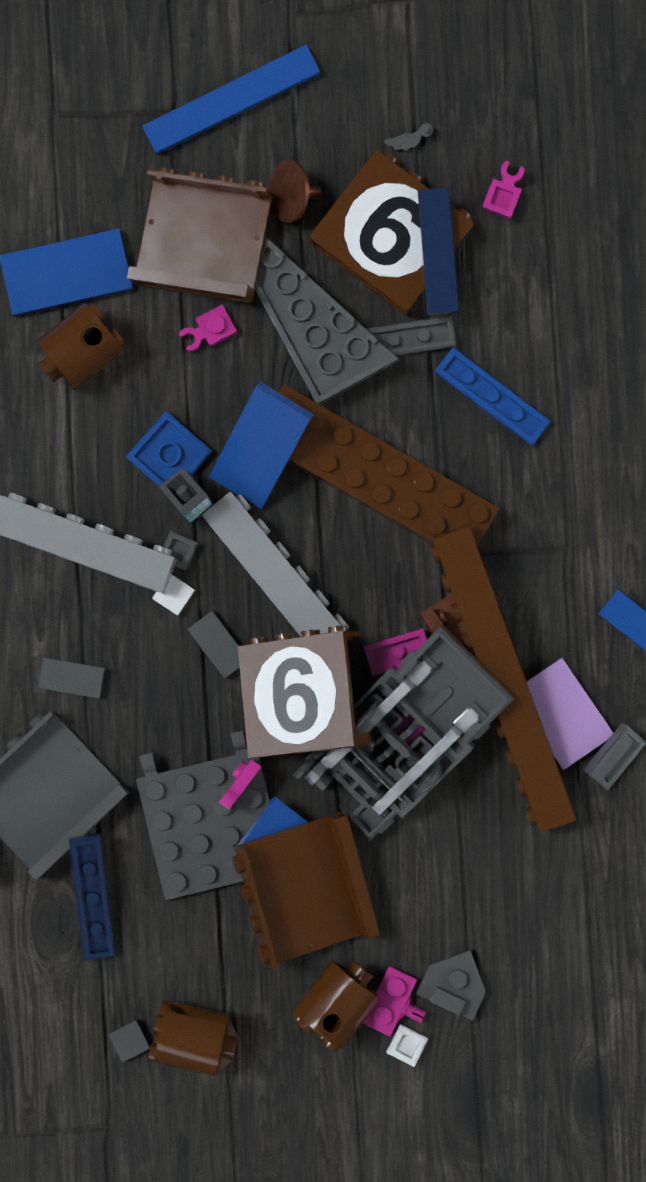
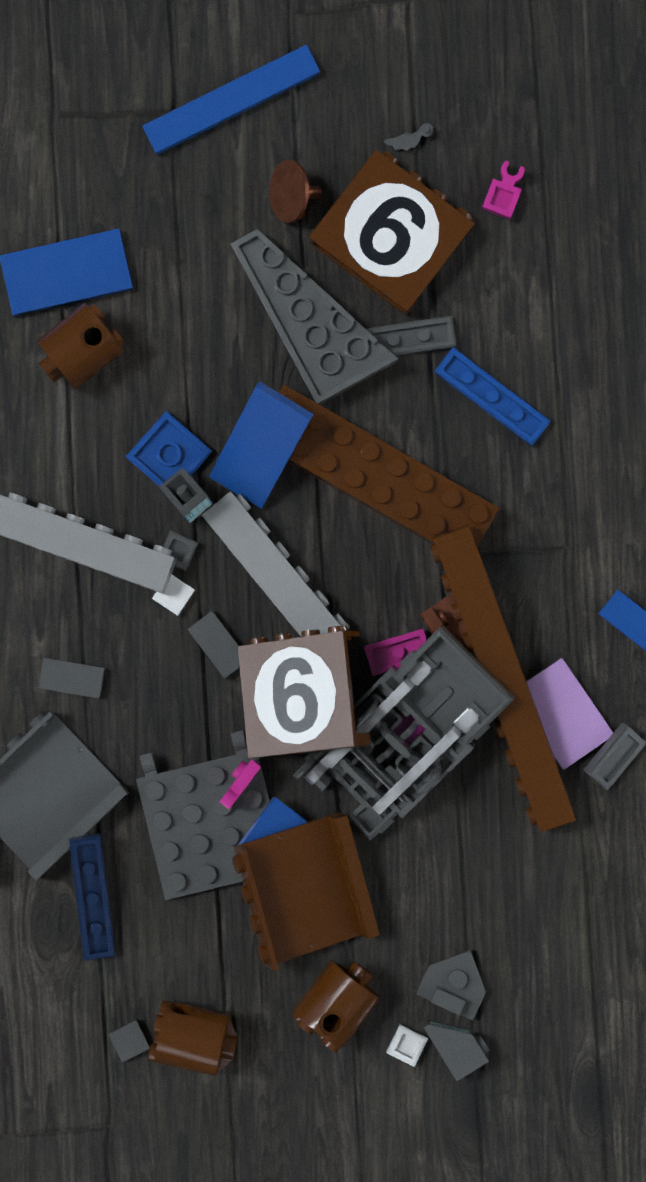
(203, 235): panel -> none
(213, 328): dark pink plate -> none
(394, 1002): dark pink plate -> none
(437, 251): dark blue tile -> none
(458, 1048): none -> dark grey slope

